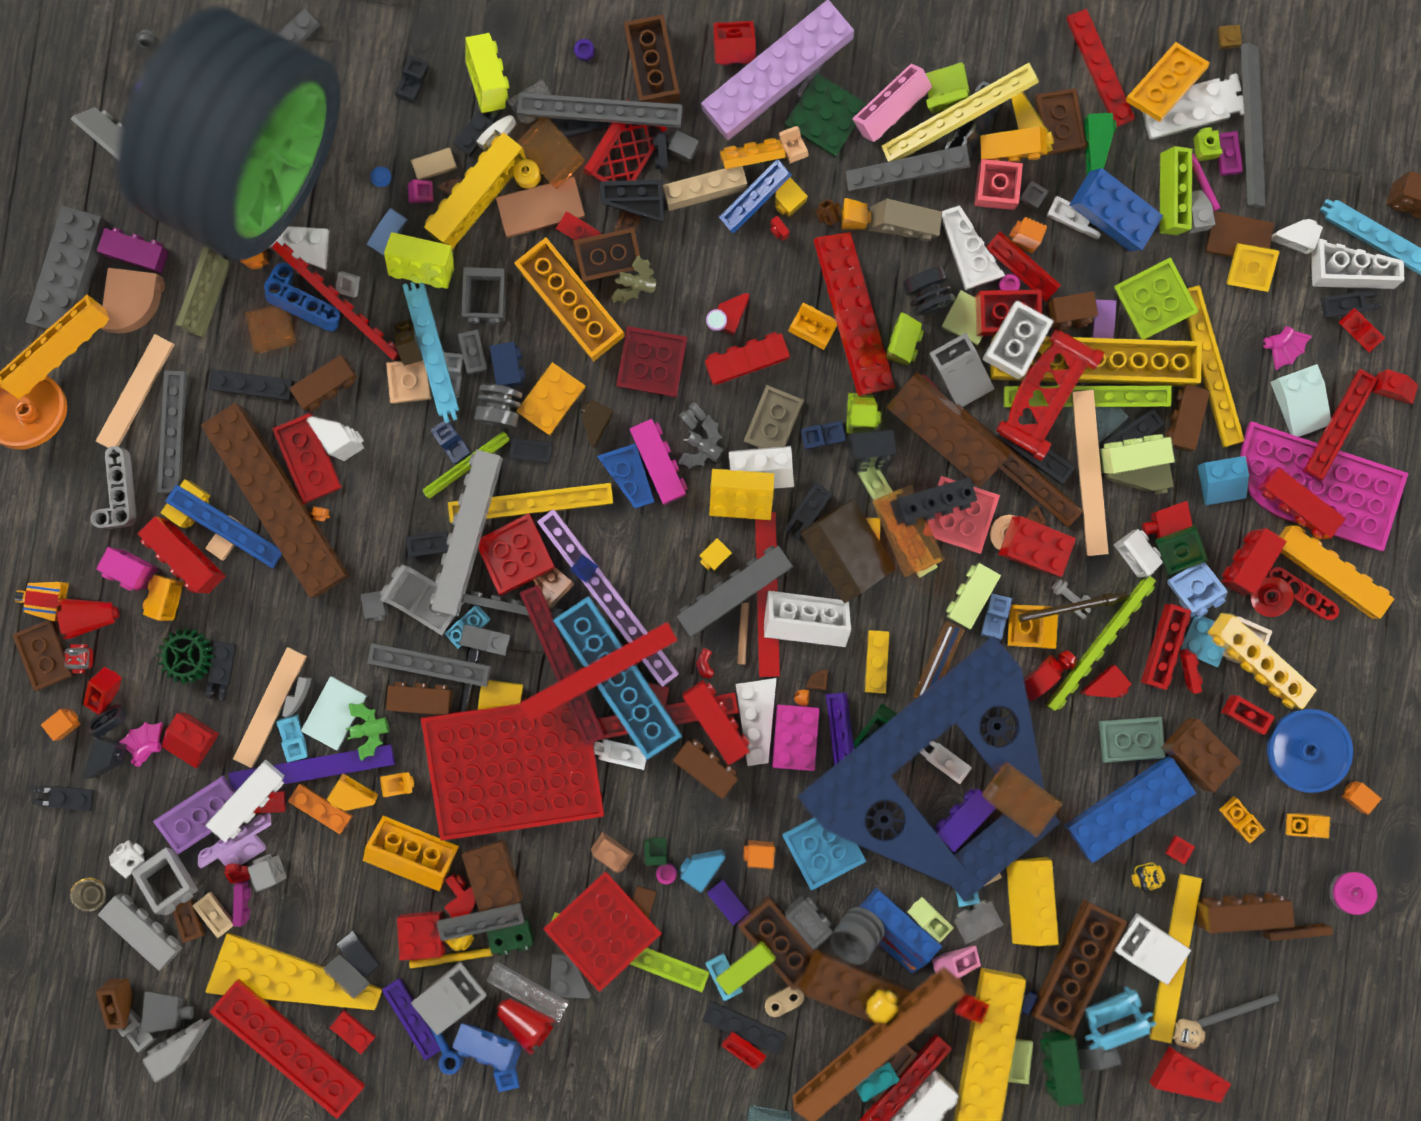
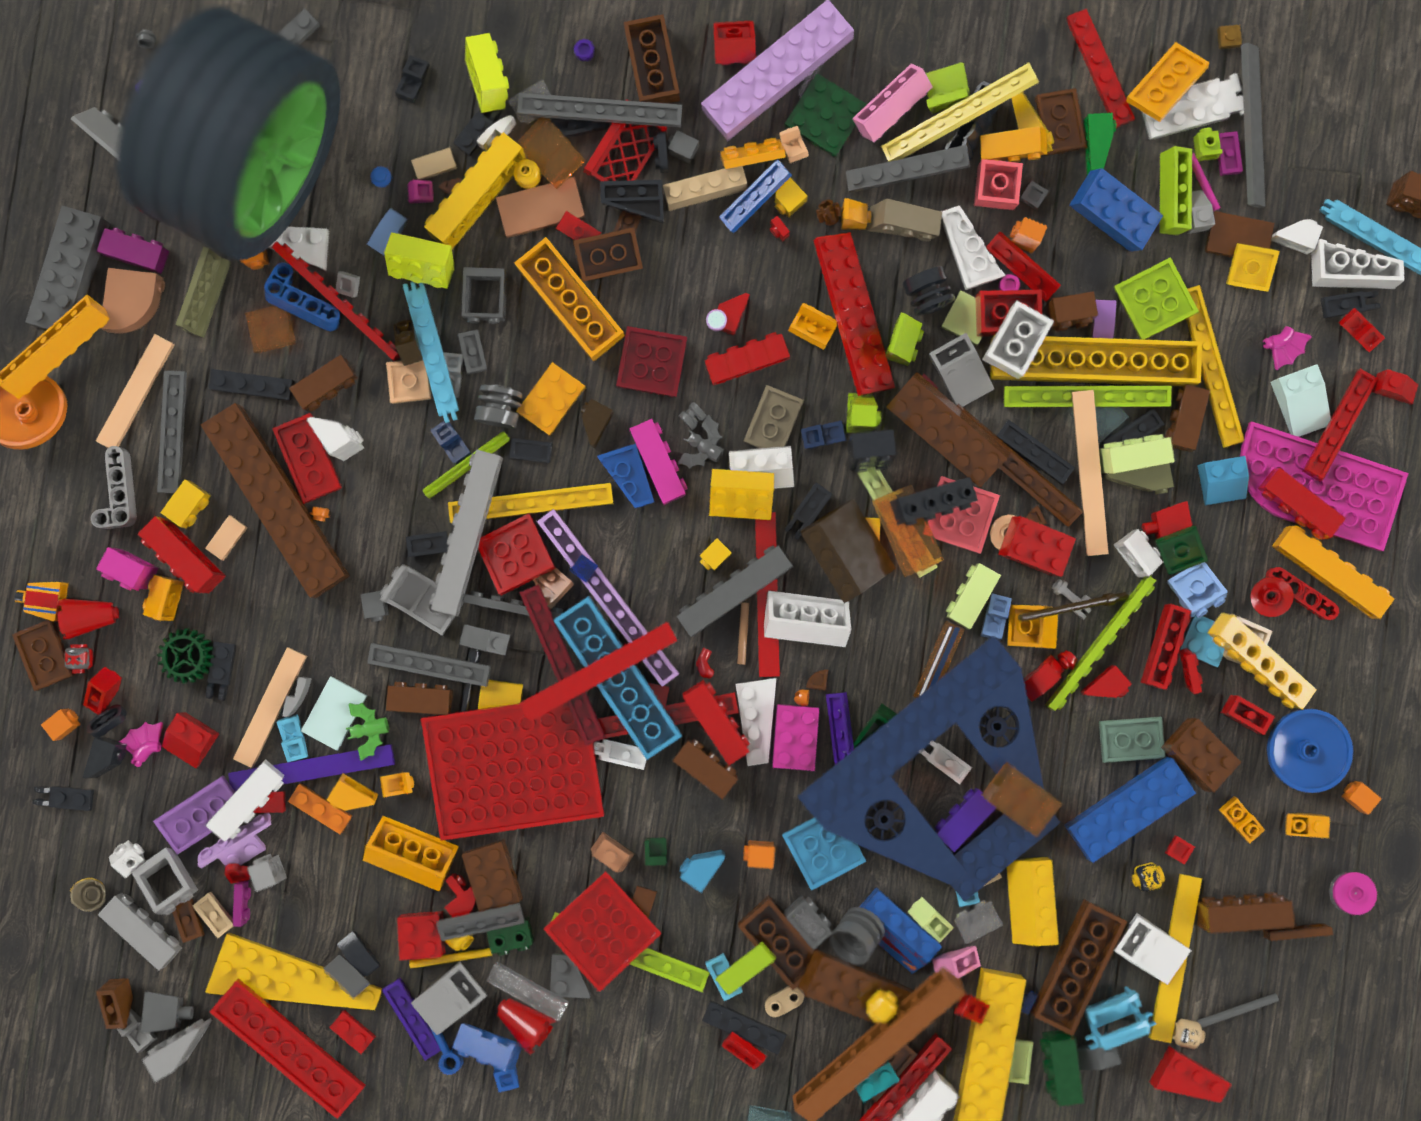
(224, 525): blue tile -> none
(475, 617): medium azure slope -> none
(506, 364): dark blue brick -> none
(637, 282): olive animal -> none
(666, 873): dark pink tile -> none
(727, 902): dark purple tile -> none
(876, 661): yellow plate -> none
(1032, 436): red piece -> none
(1068, 216): white hinge -> none
(1253, 561): red brick -> none

